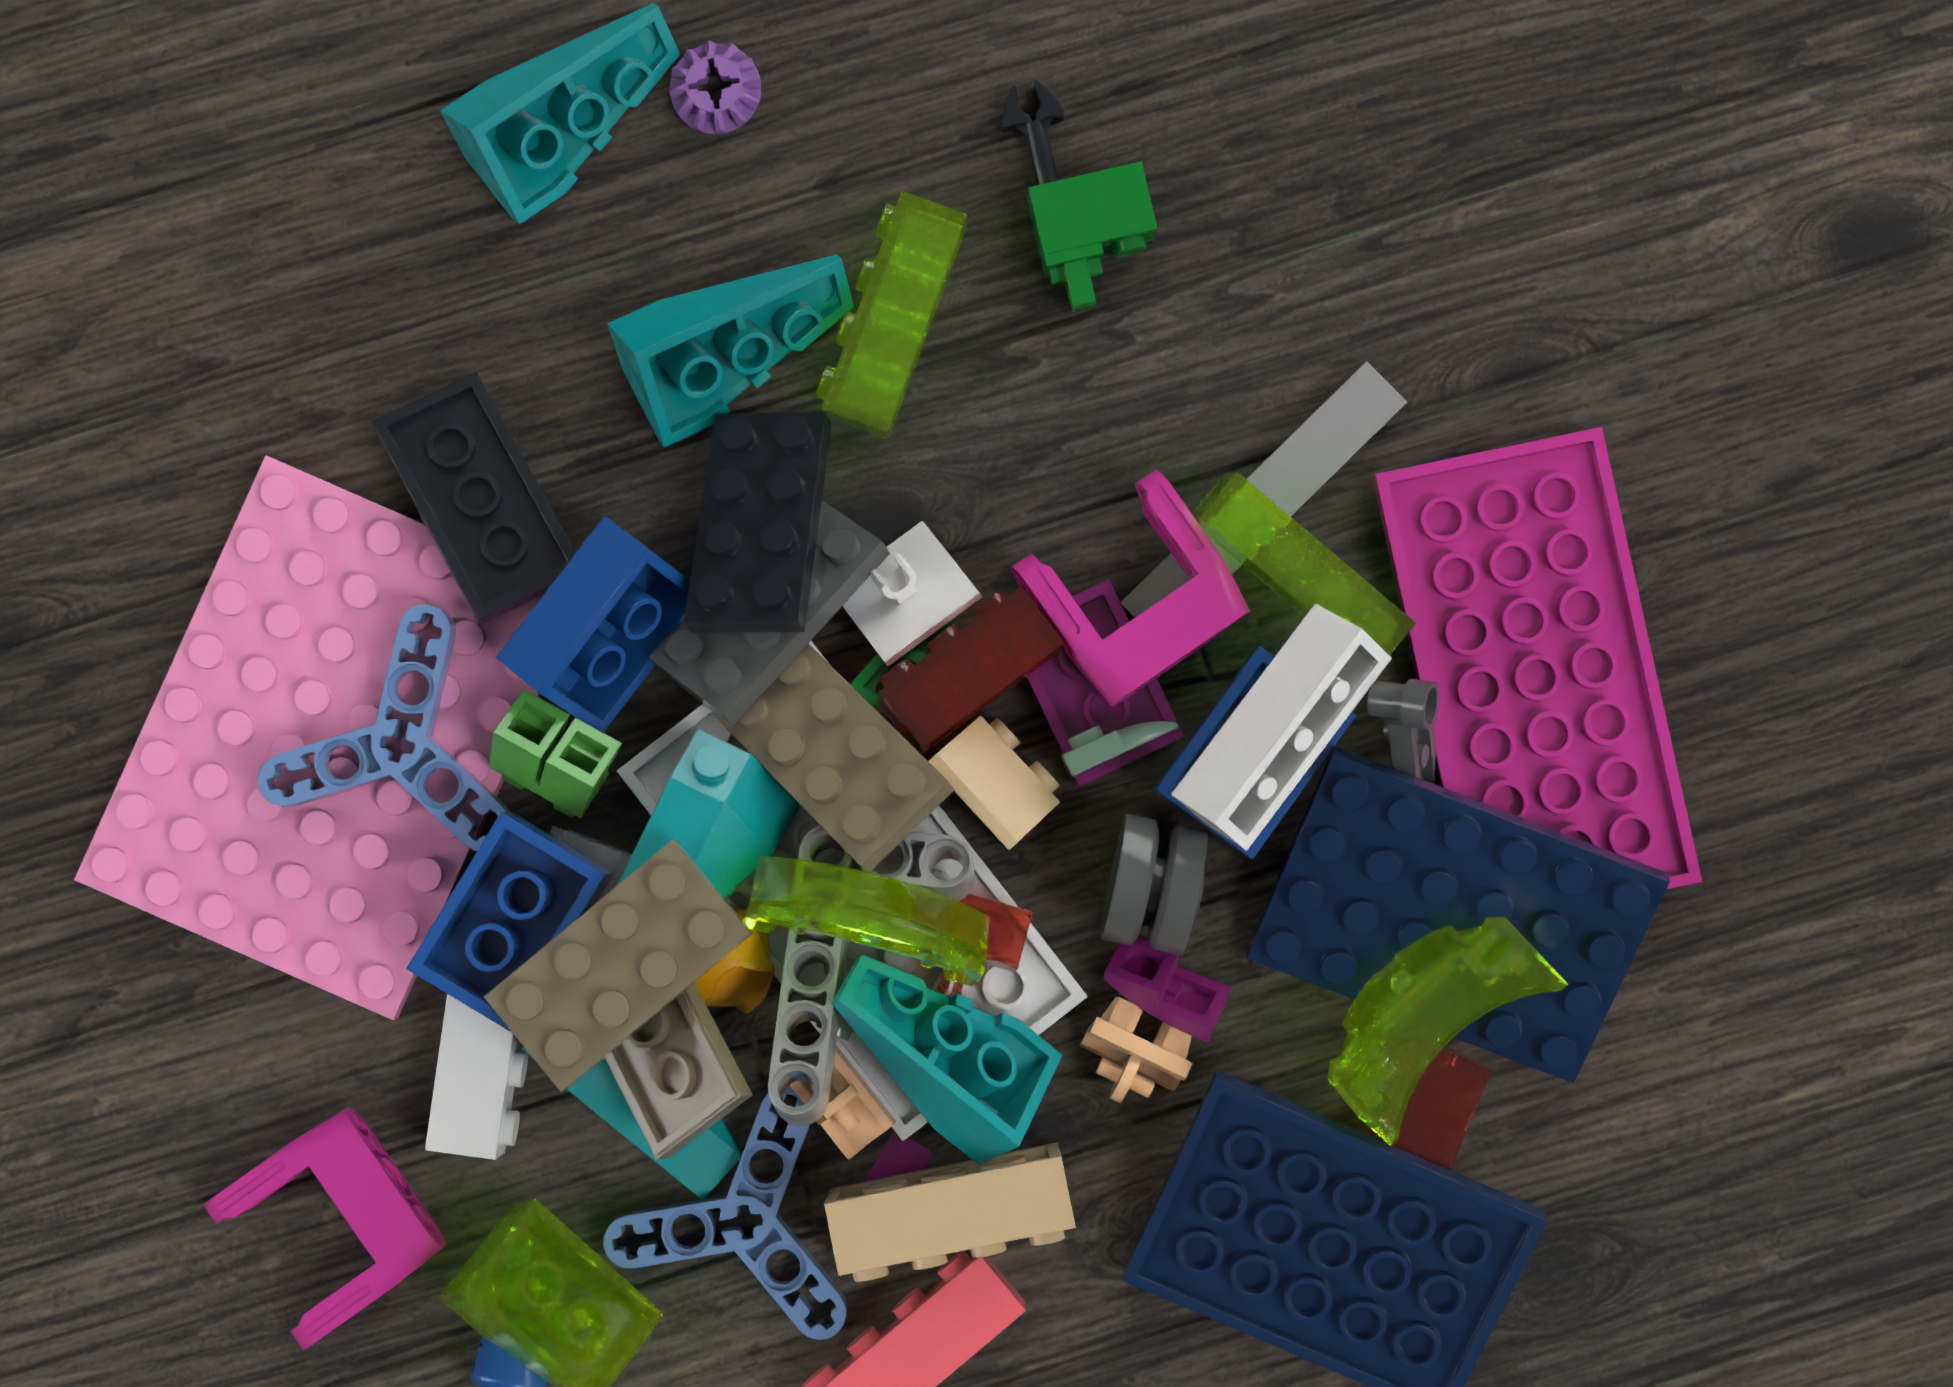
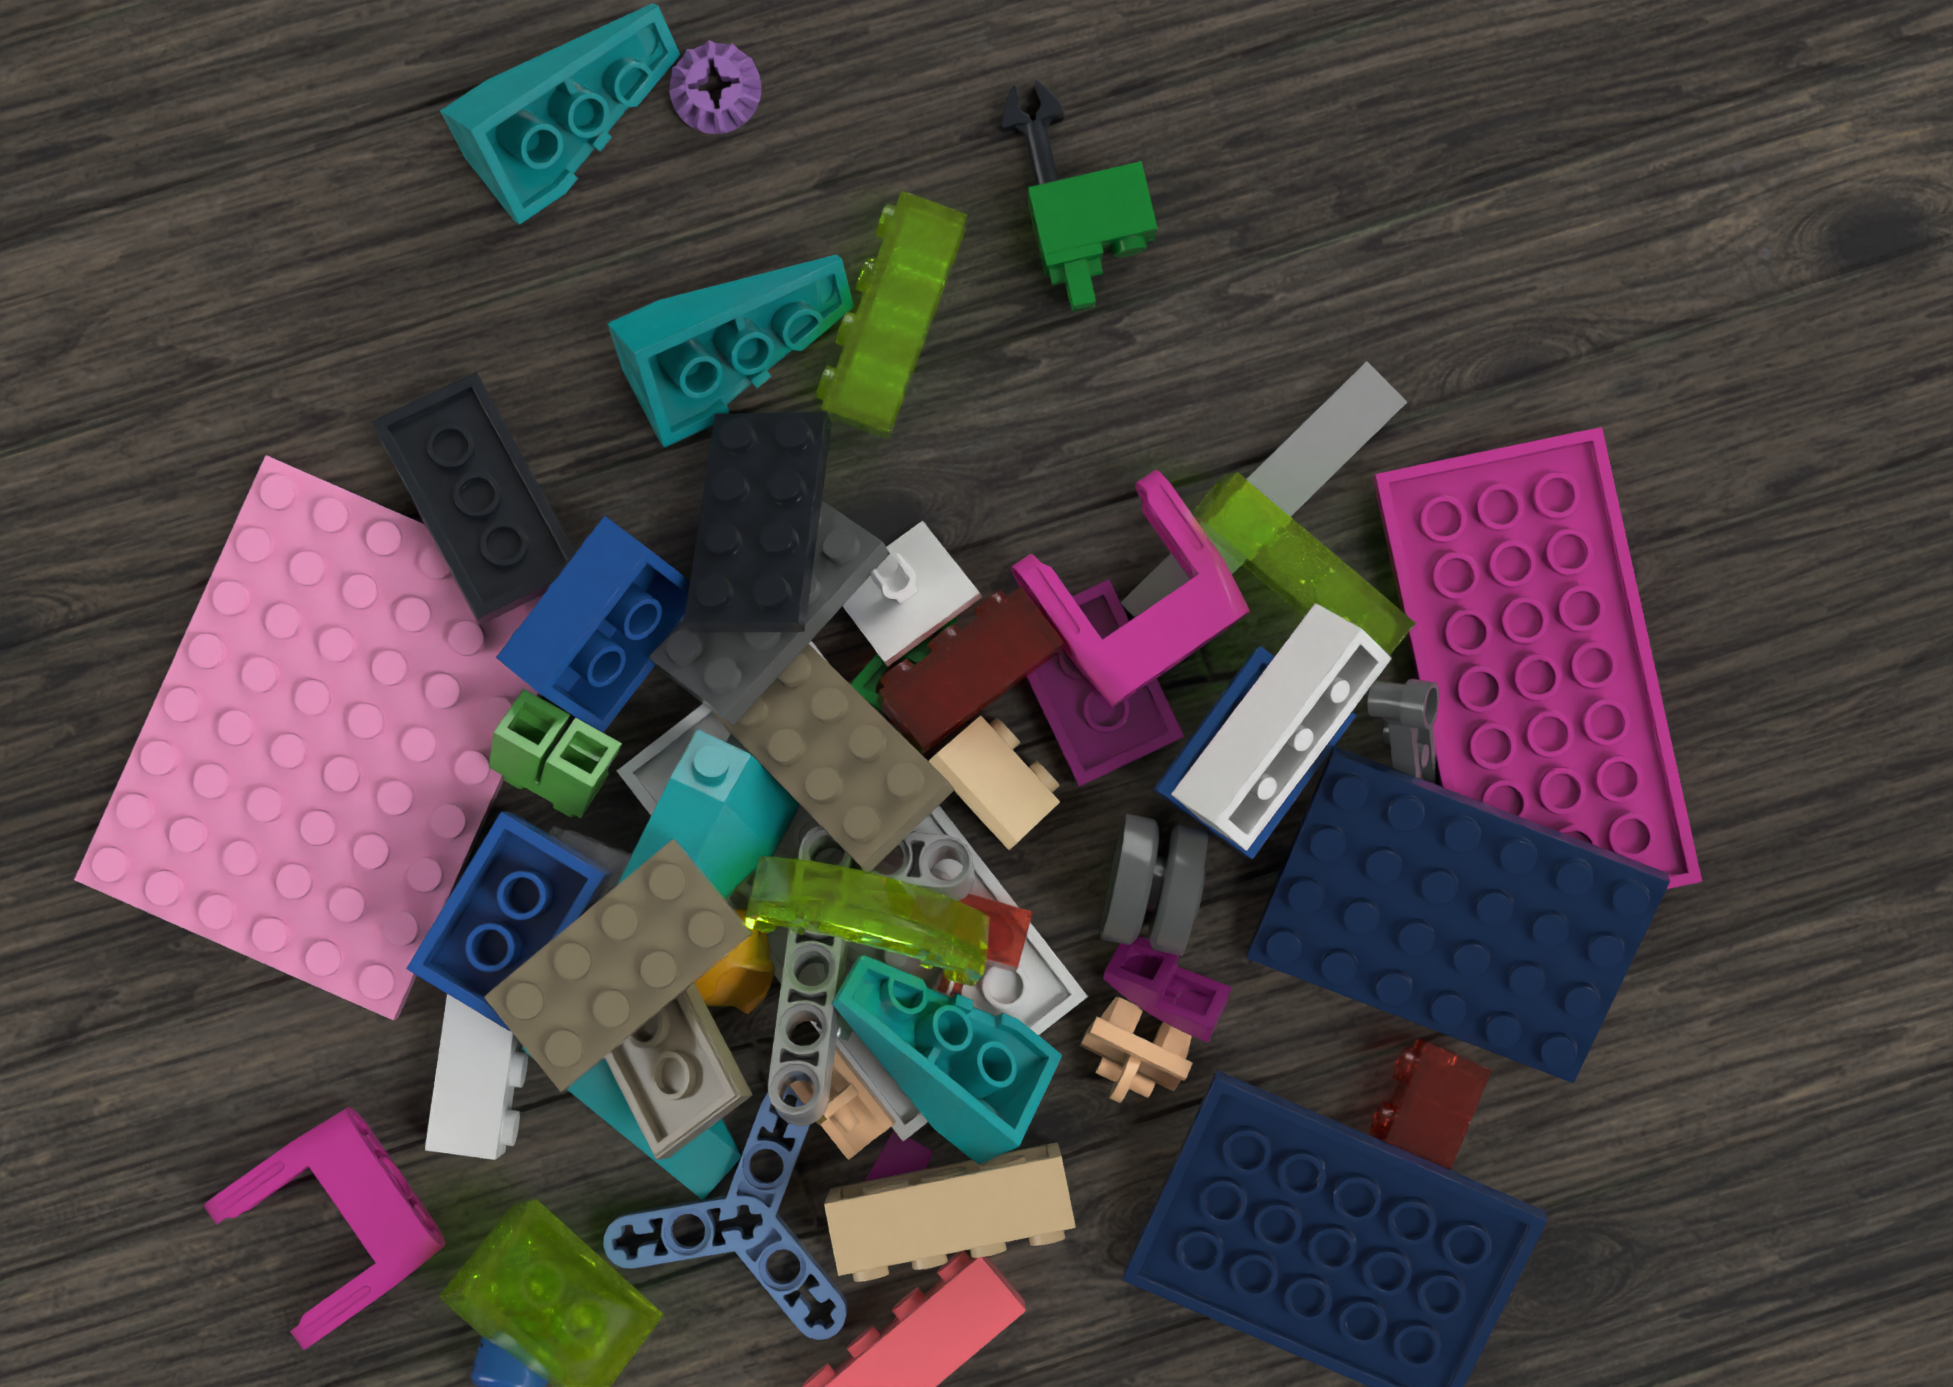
(375, 759): medium blue piece -> none
(1095, 748): sand green plate -> none
(1421, 1005): clear neon green windscreen -> none

